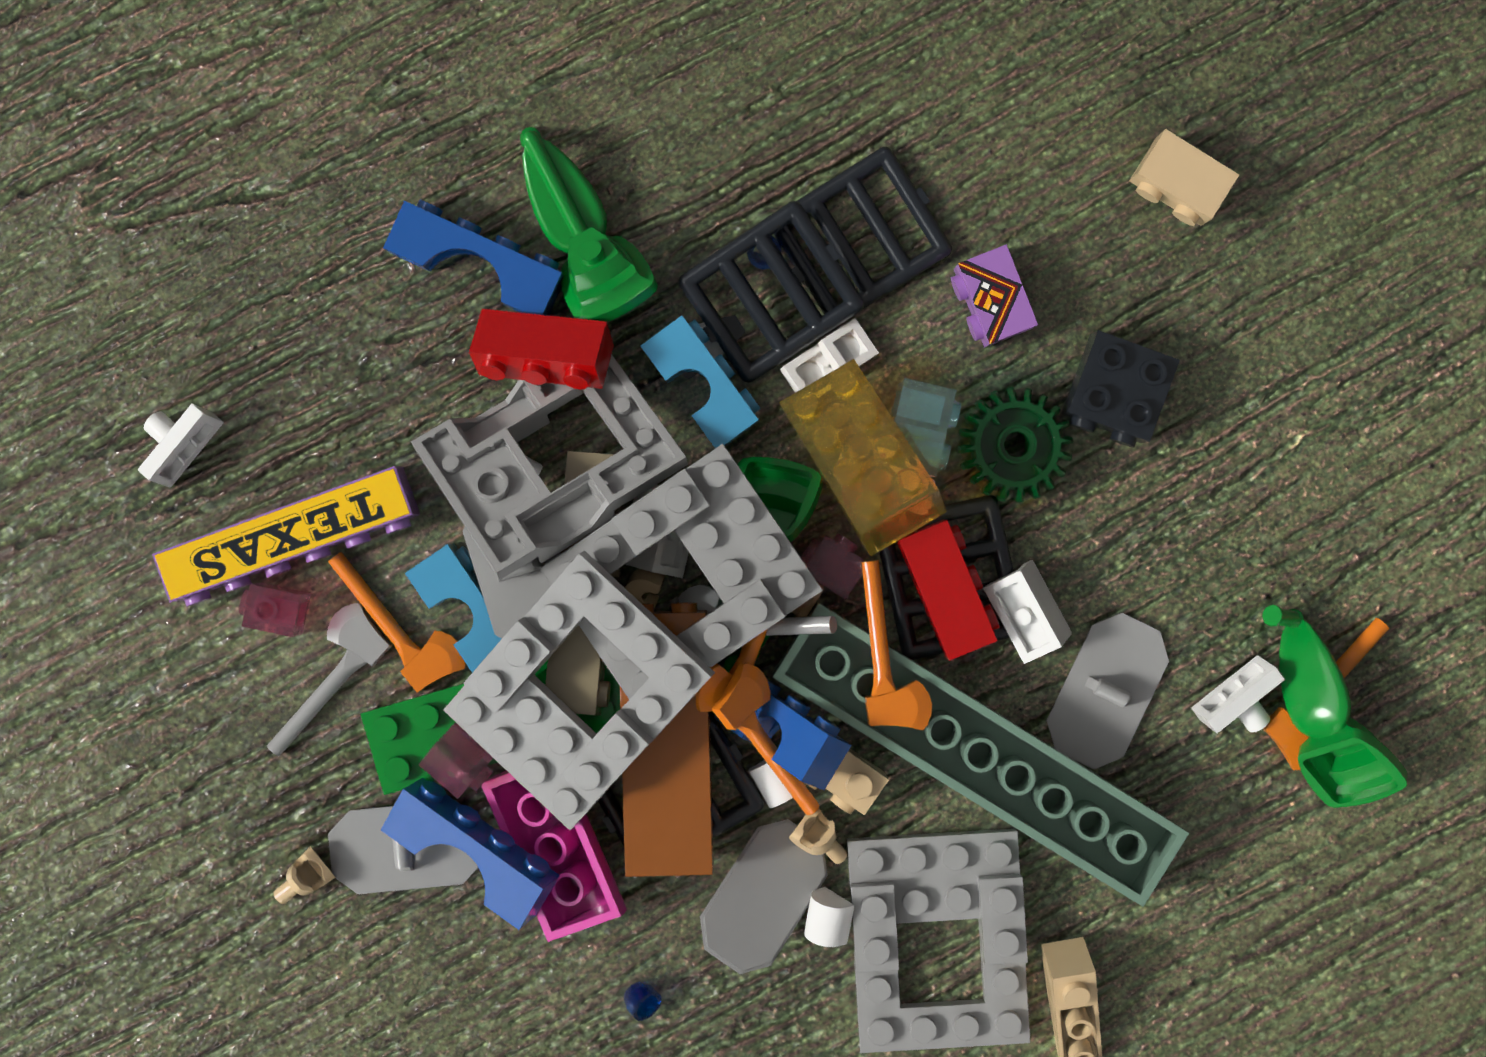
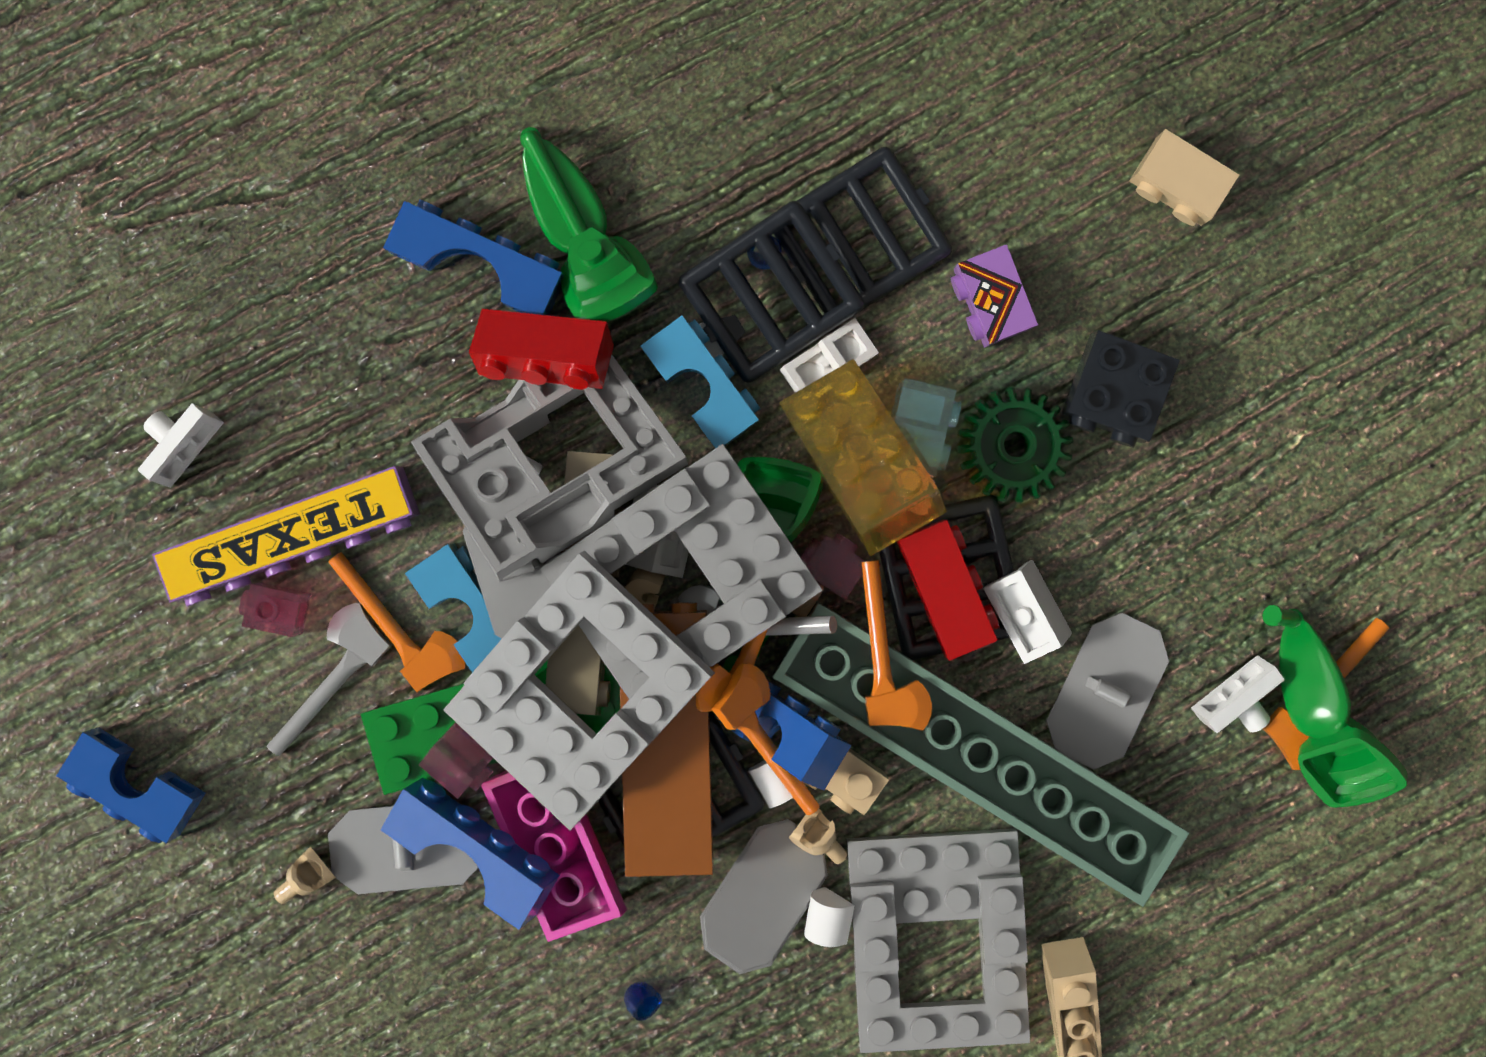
(97, 771): none -> blue arch

